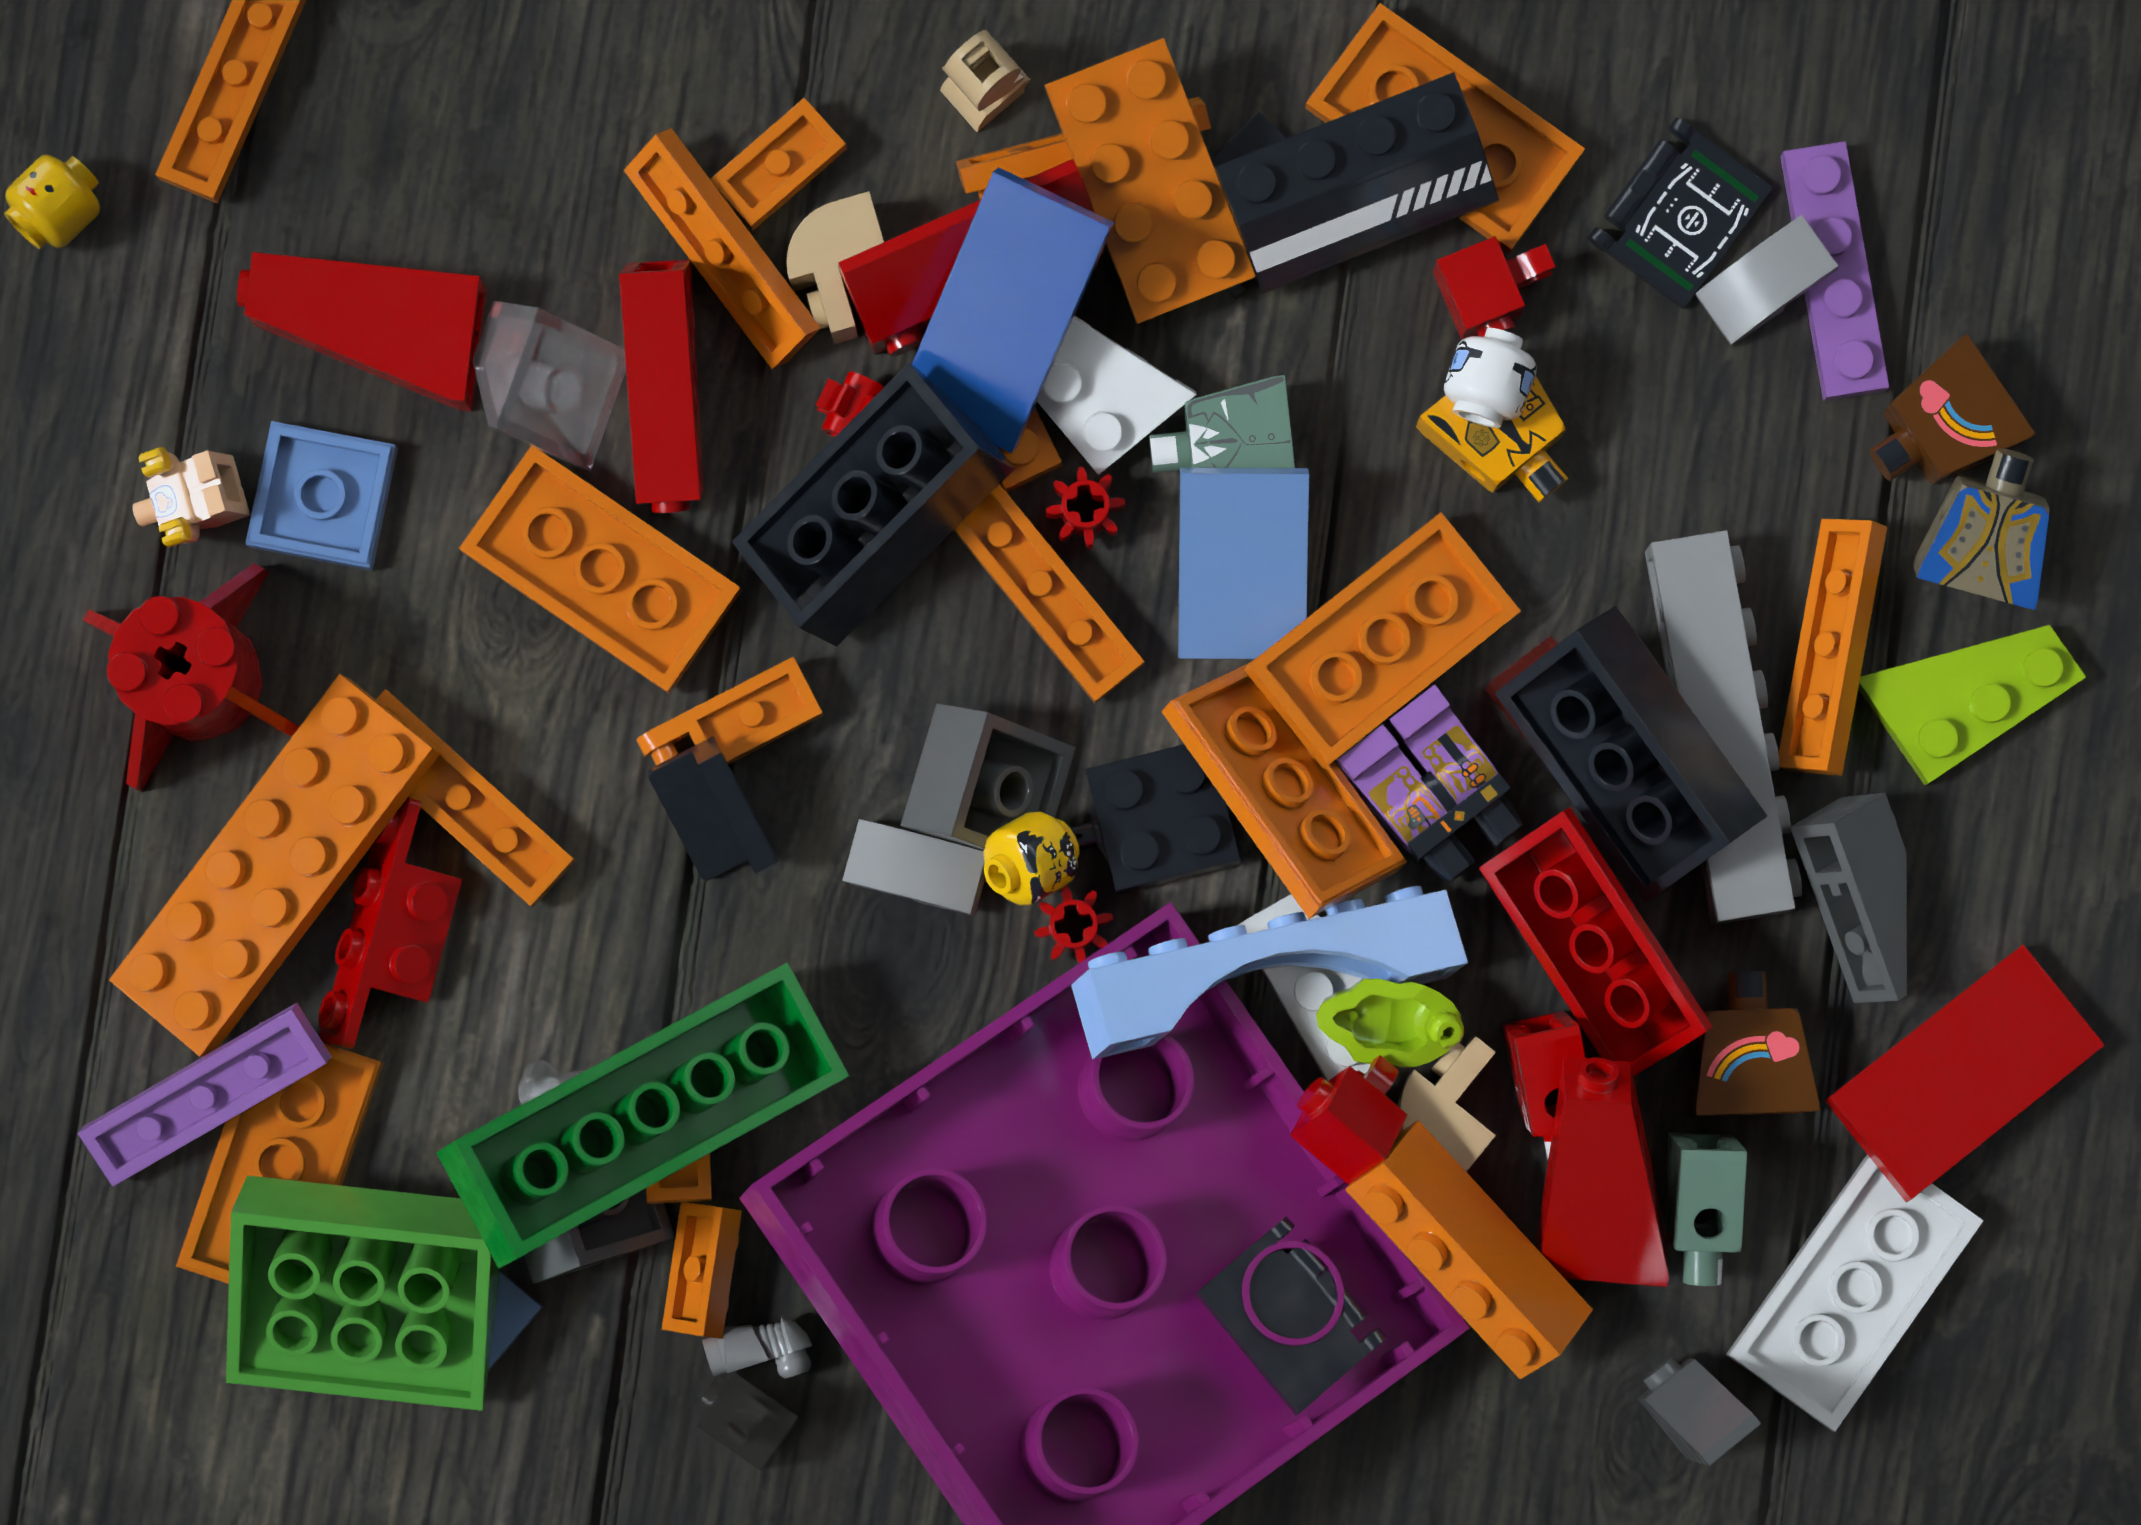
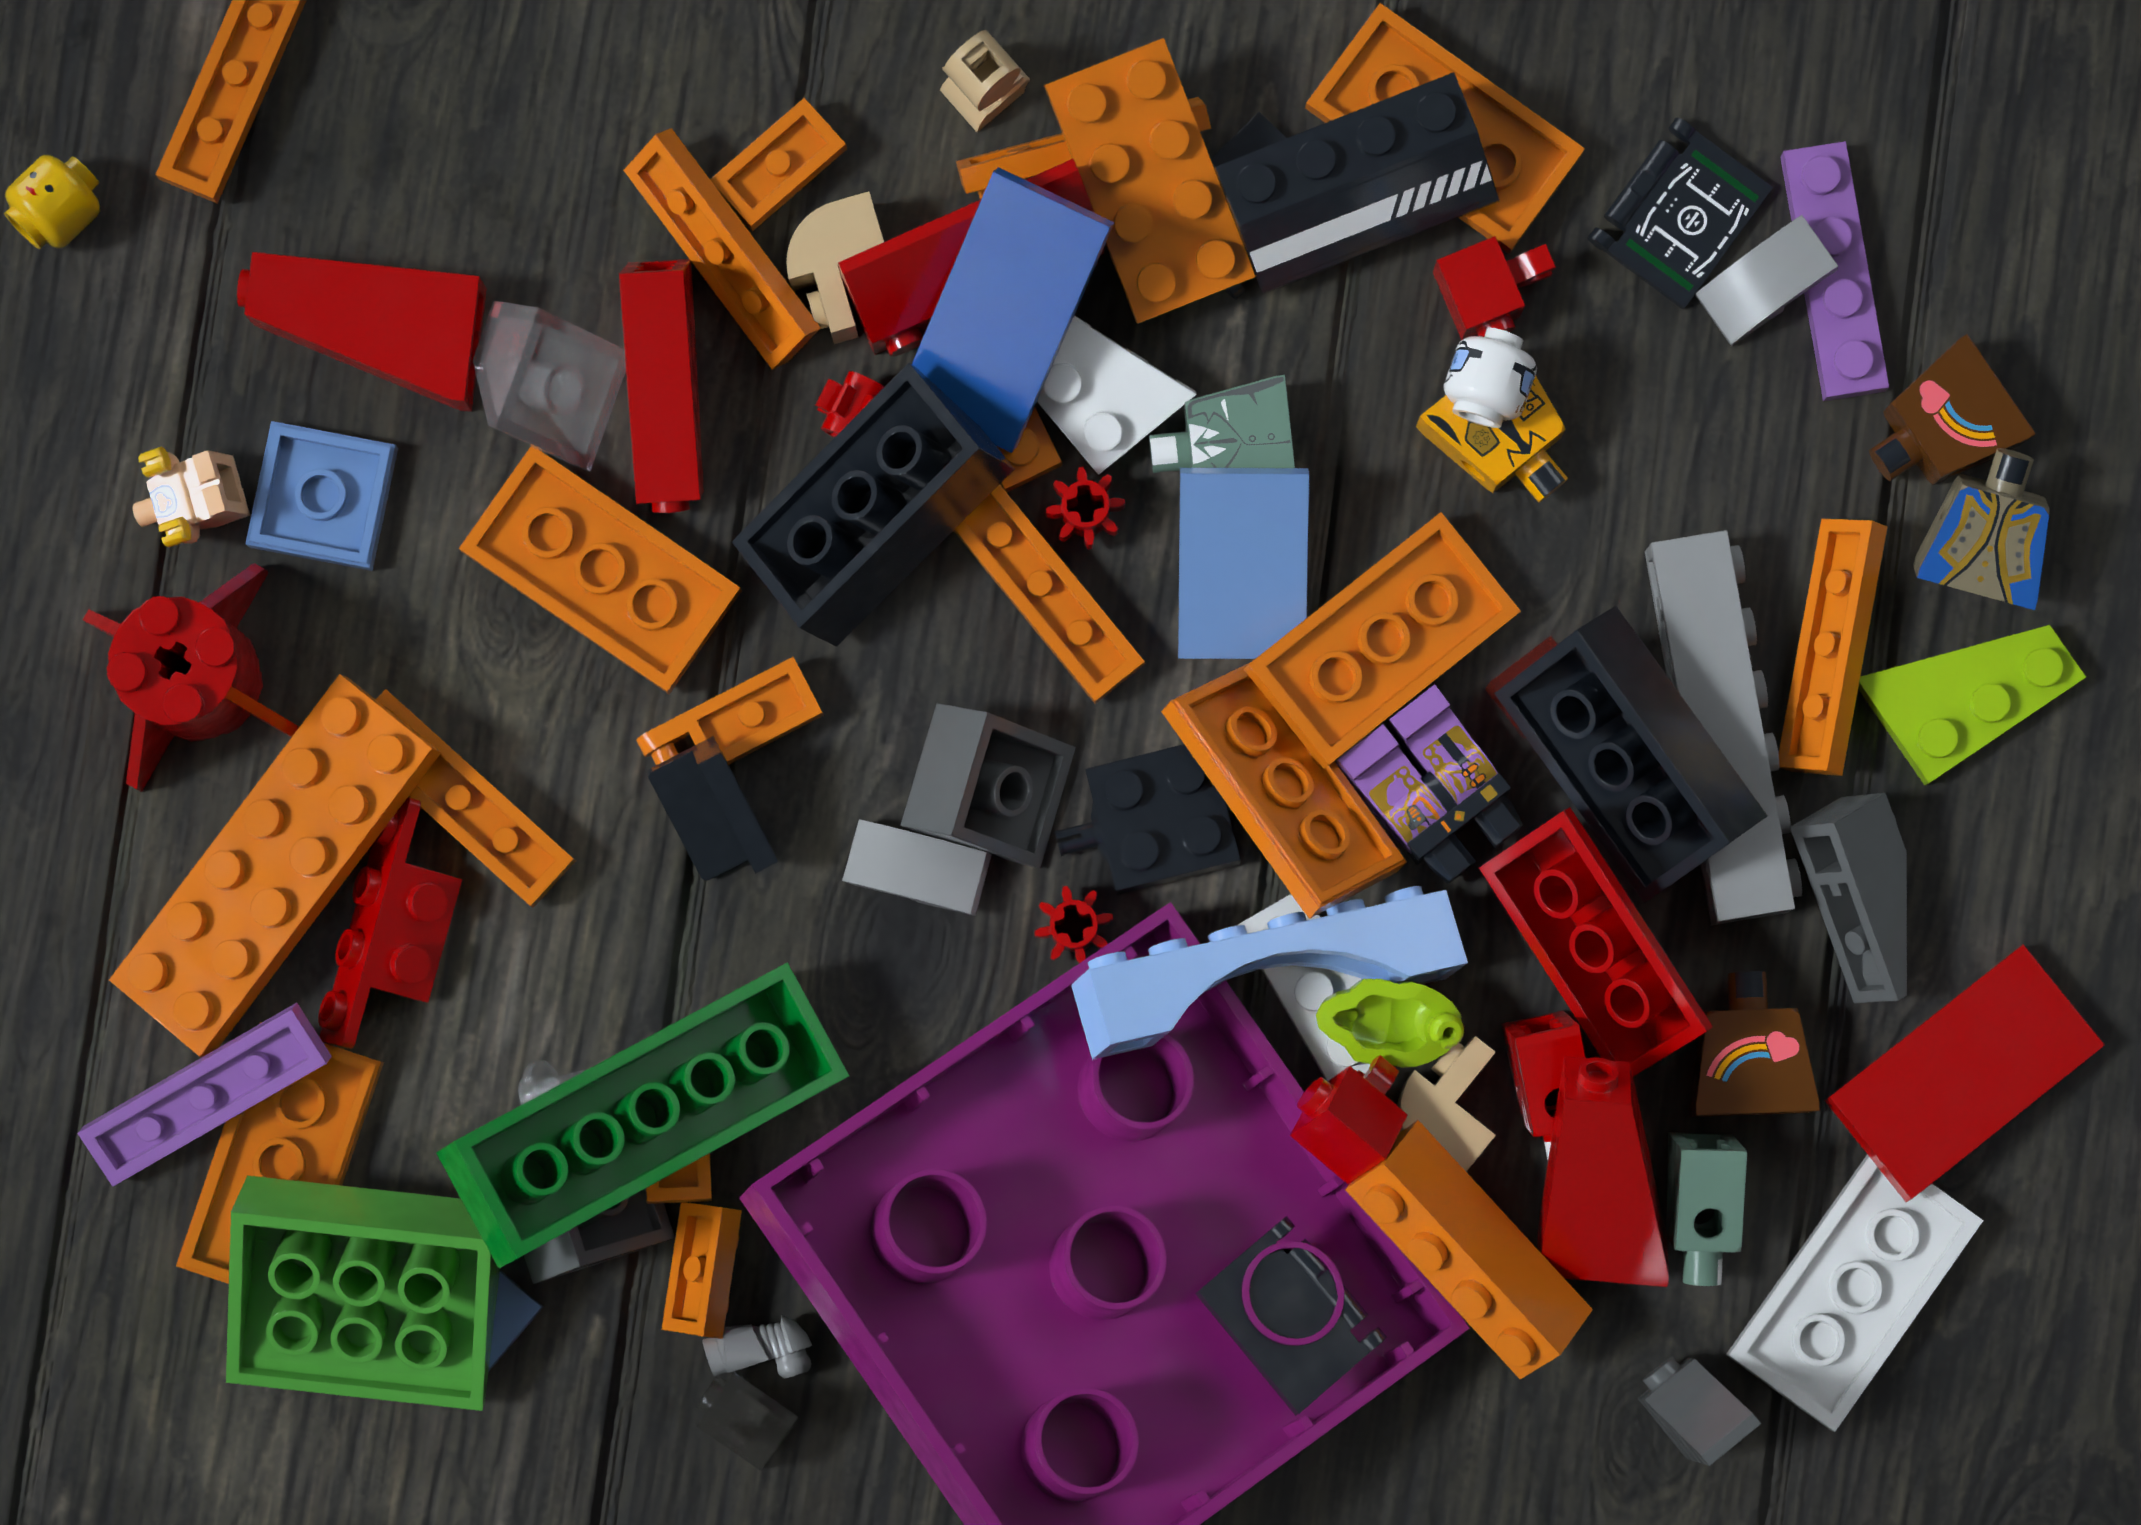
(1030, 858): yellow head -> none

